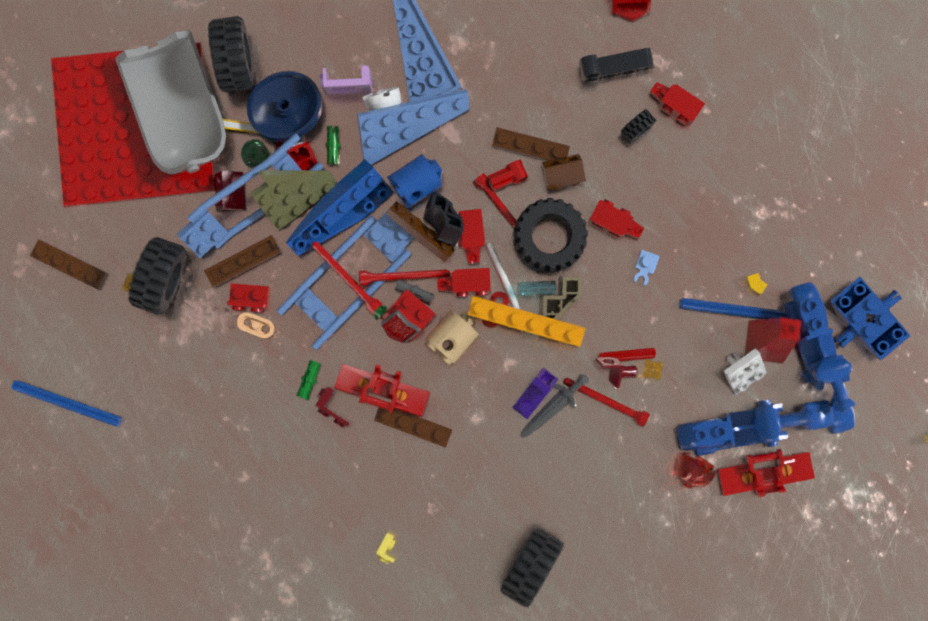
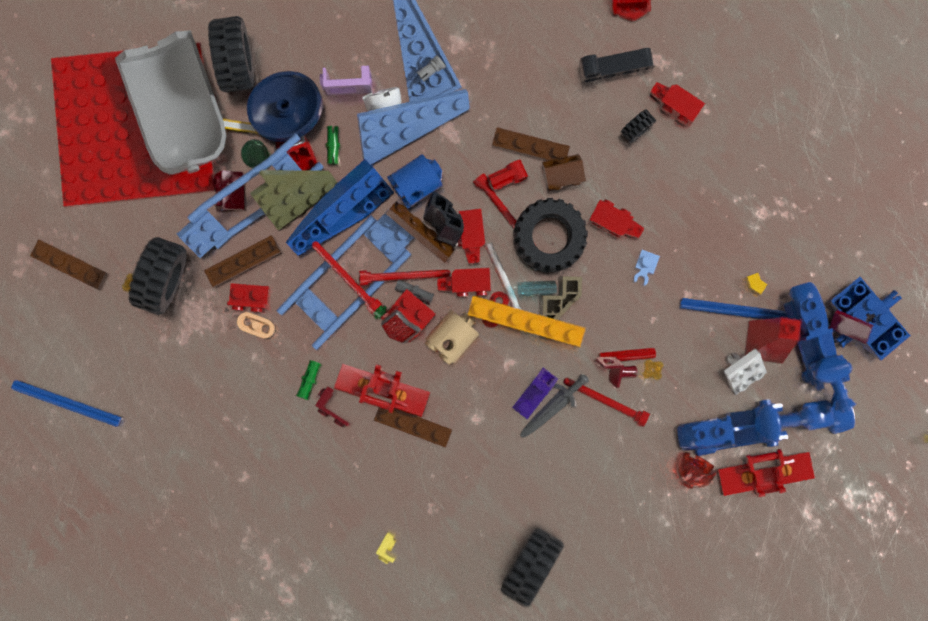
(435, 65): none -> light grey pin
(851, 326): none -> tile

